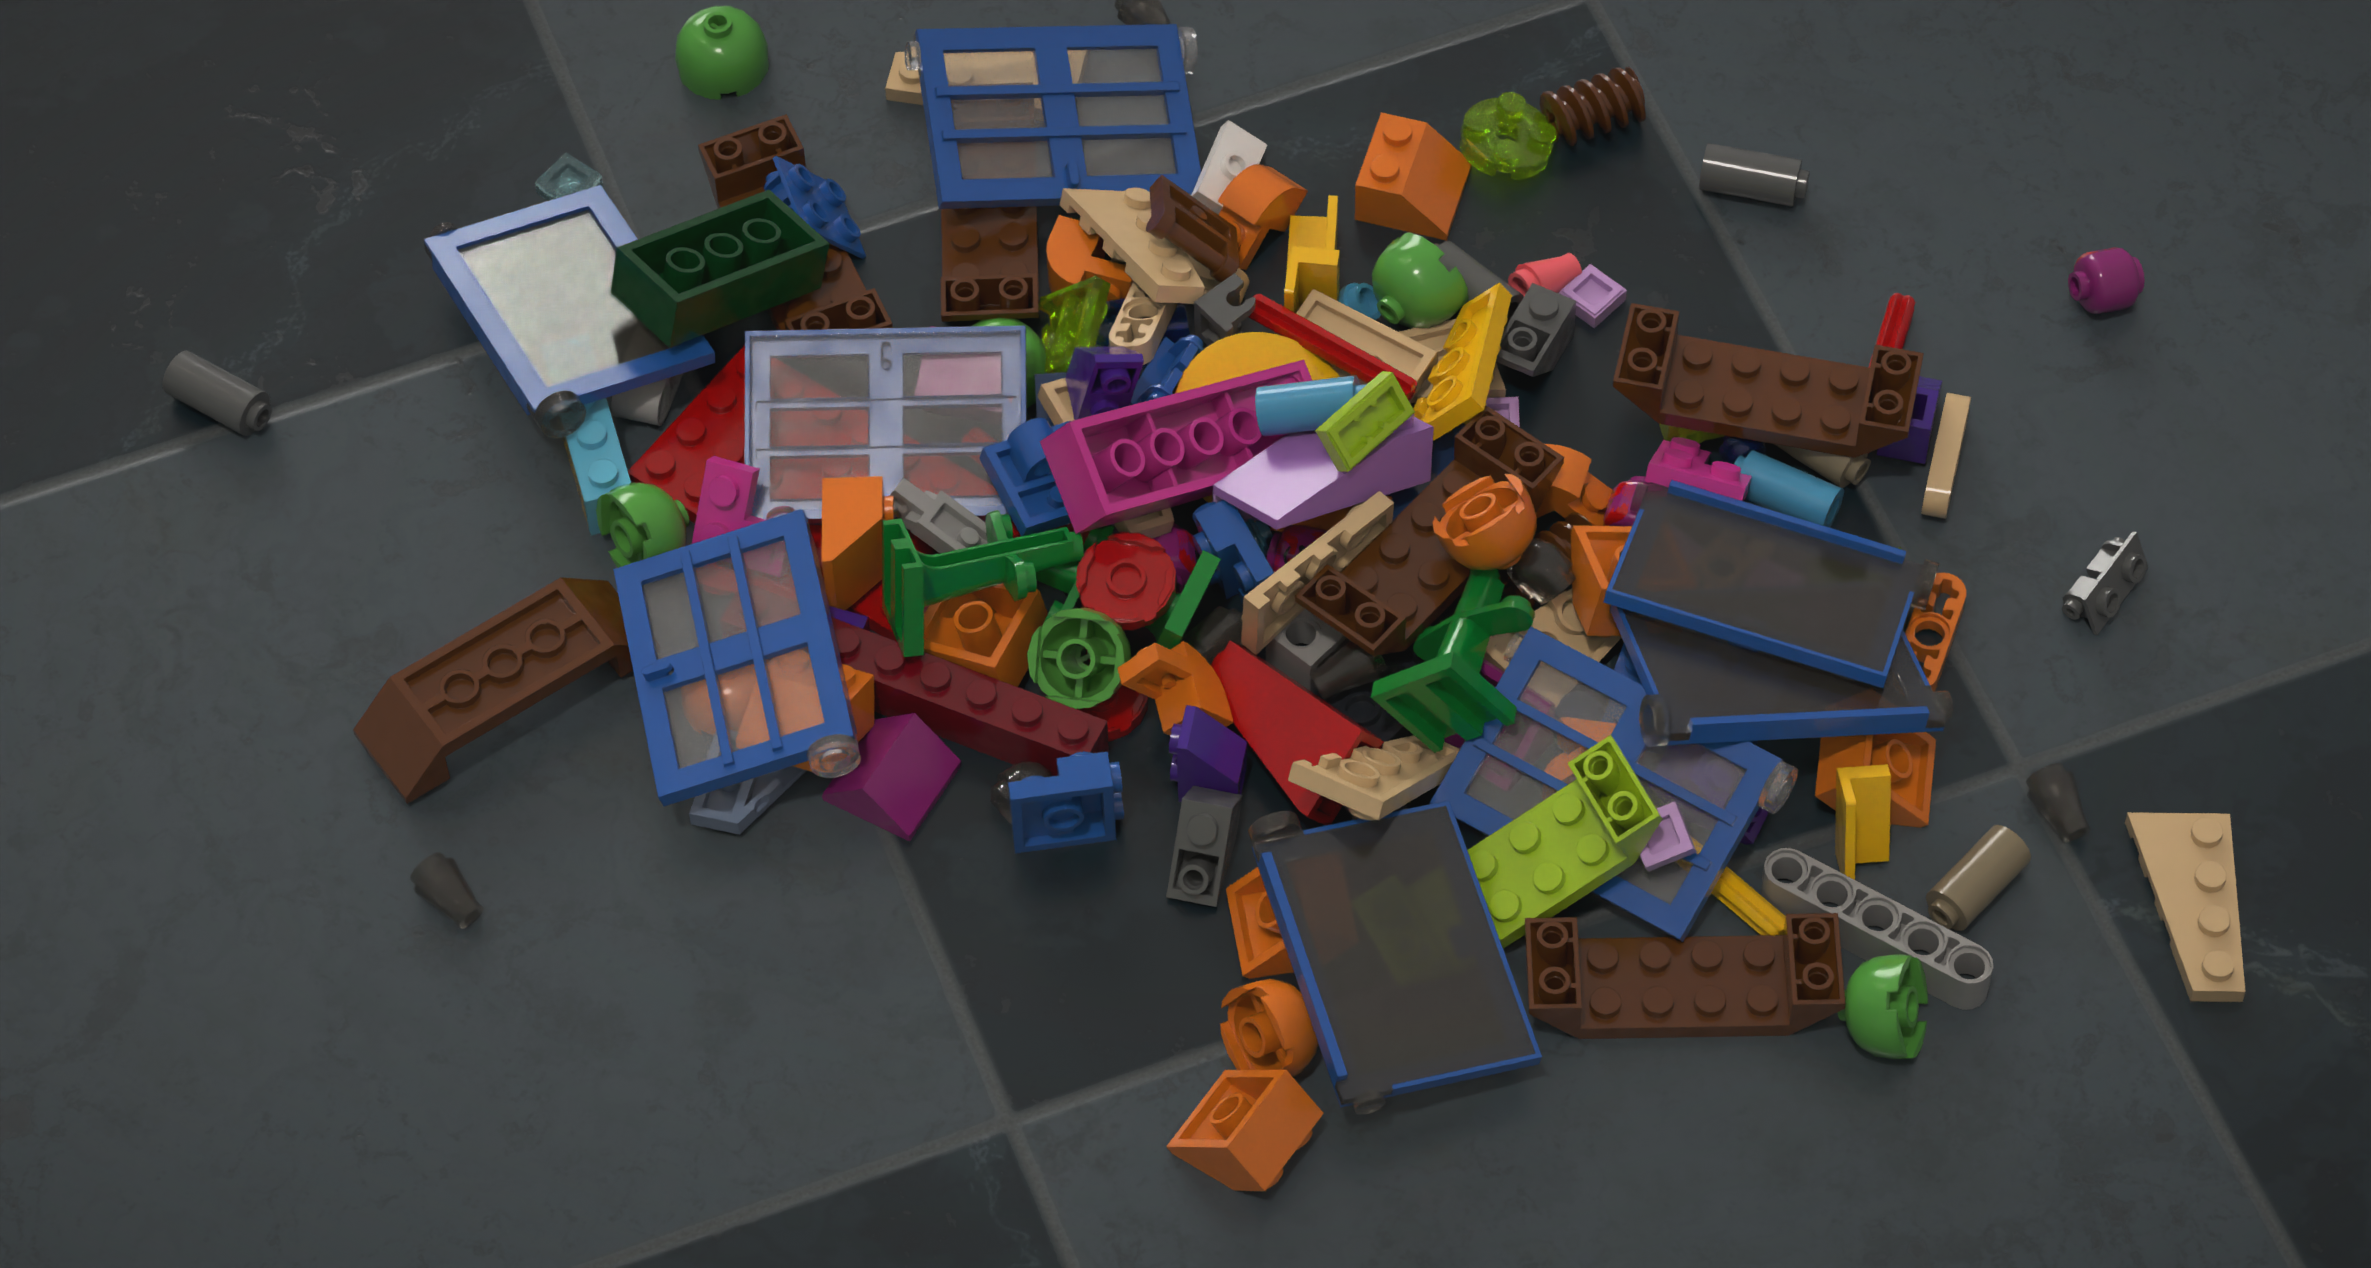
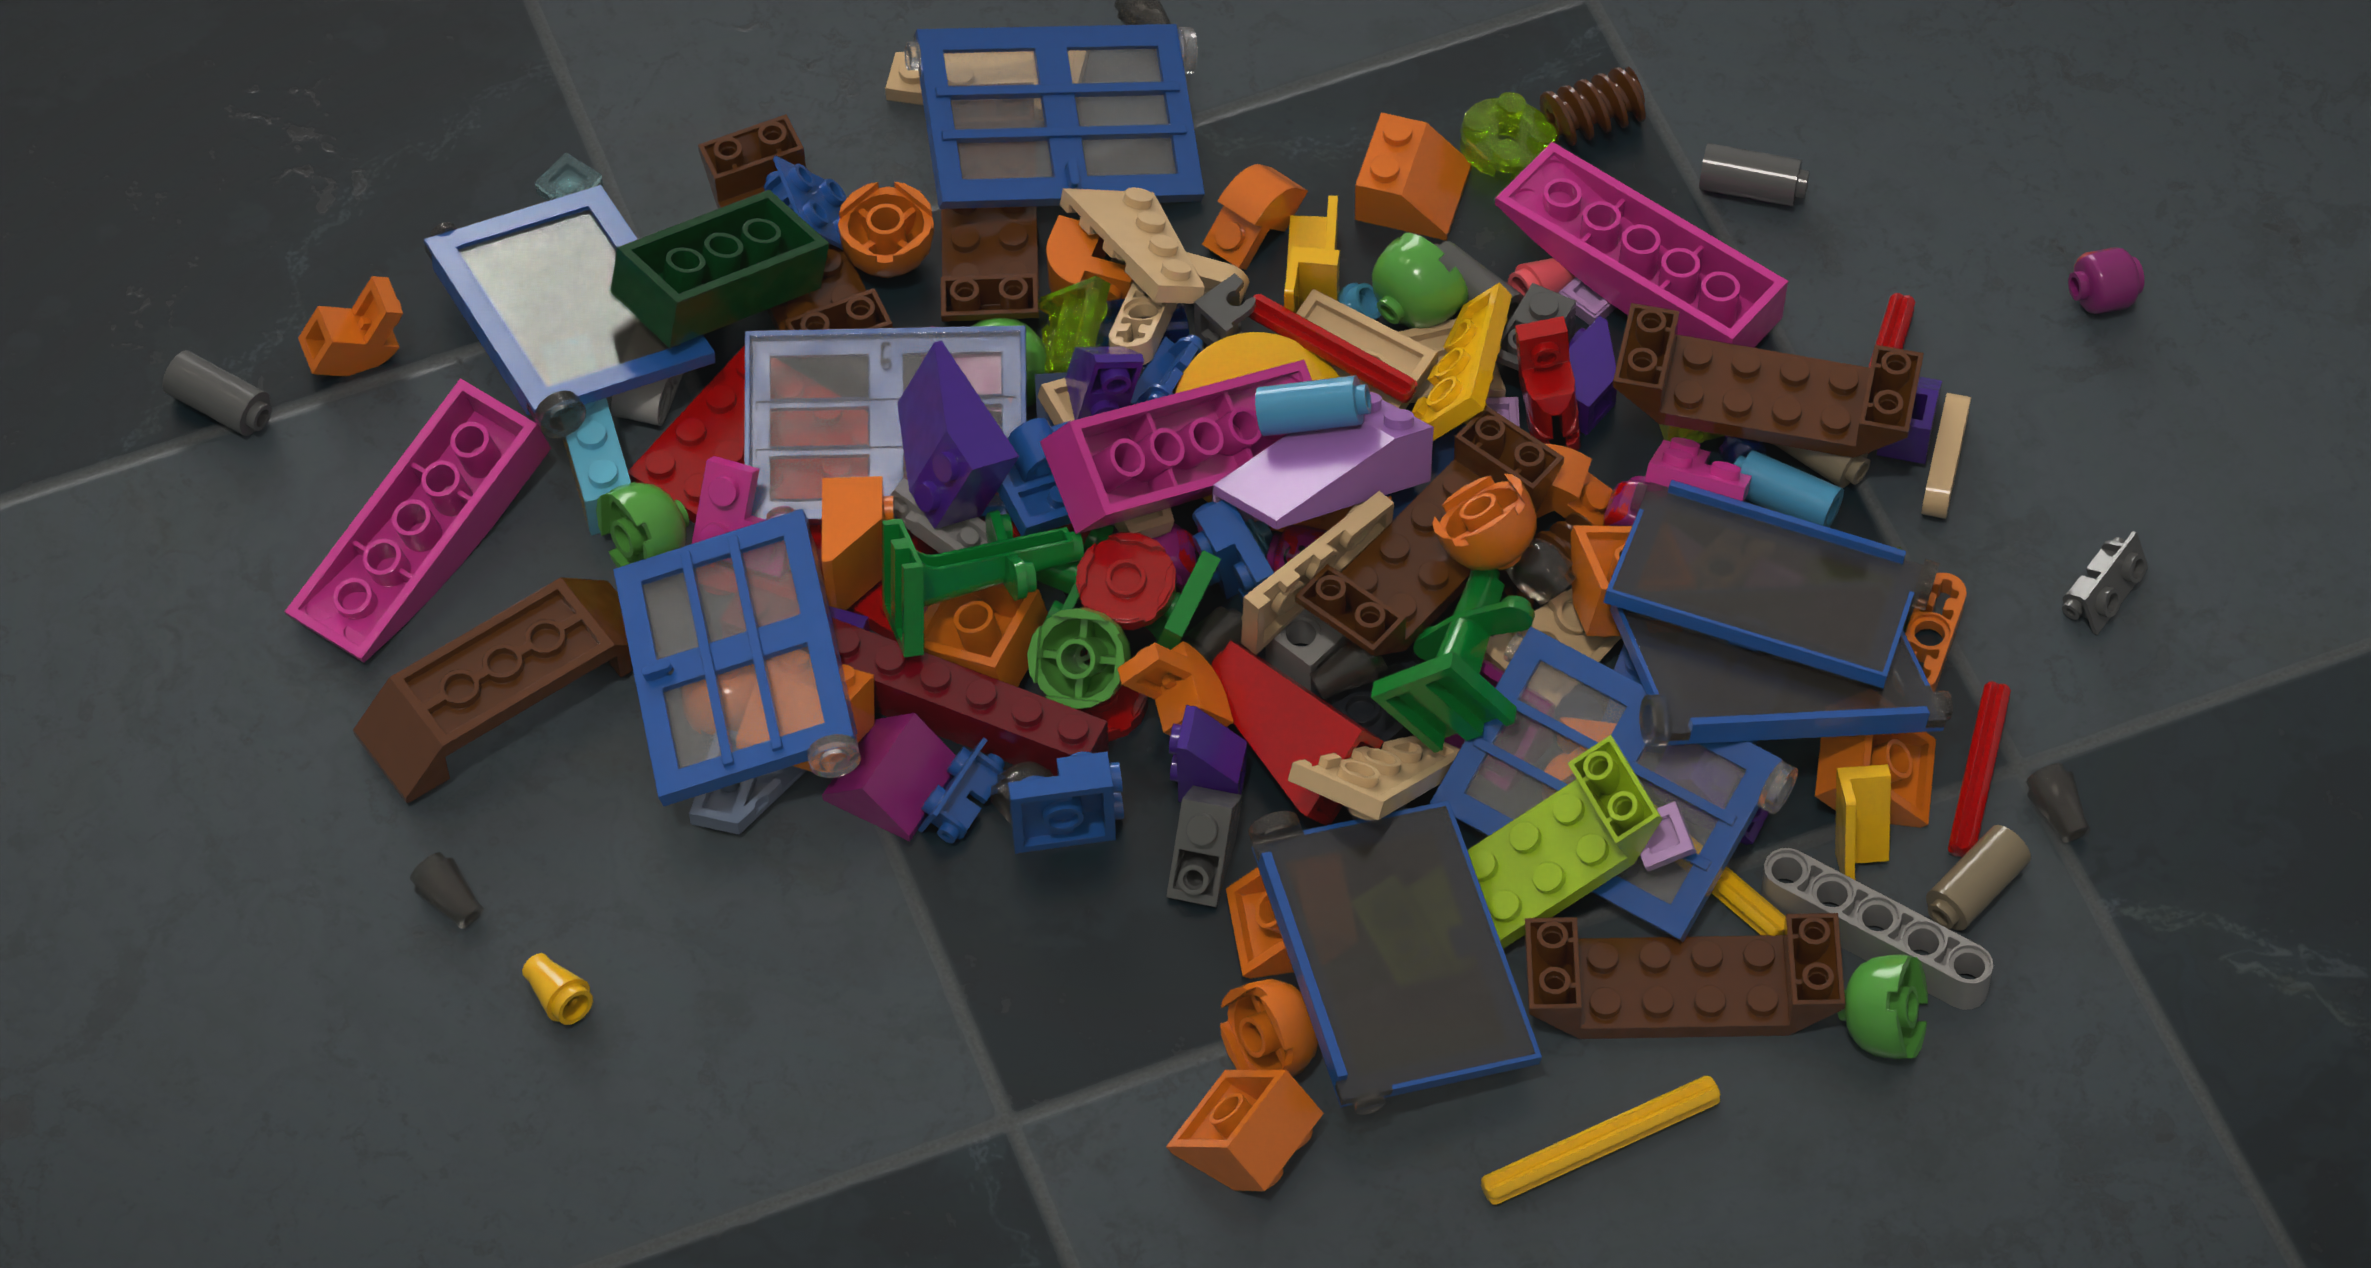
(356, 338): none -> orange brick
(421, 521): none -> dark pink slope
(559, 991): none -> yellow cone
(721, 52): bright green cylinder -> none
(886, 229): none -> orange cylinder
(949, 807): none -> blue hinge
(950, 442): none -> dark purple slope
(1193, 228): reddish brown plate -> none
(1230, 154): white plate -> none
(1365, 421): lime plate -> none
(1548, 380): none -> red plate
(1593, 372): none -> dark purple slope
(1600, 1140): none -> yellow axle
(1641, 251): none -> dark pink slope
(1979, 768): none -> red axle
(2196, 896): tan wing -> none

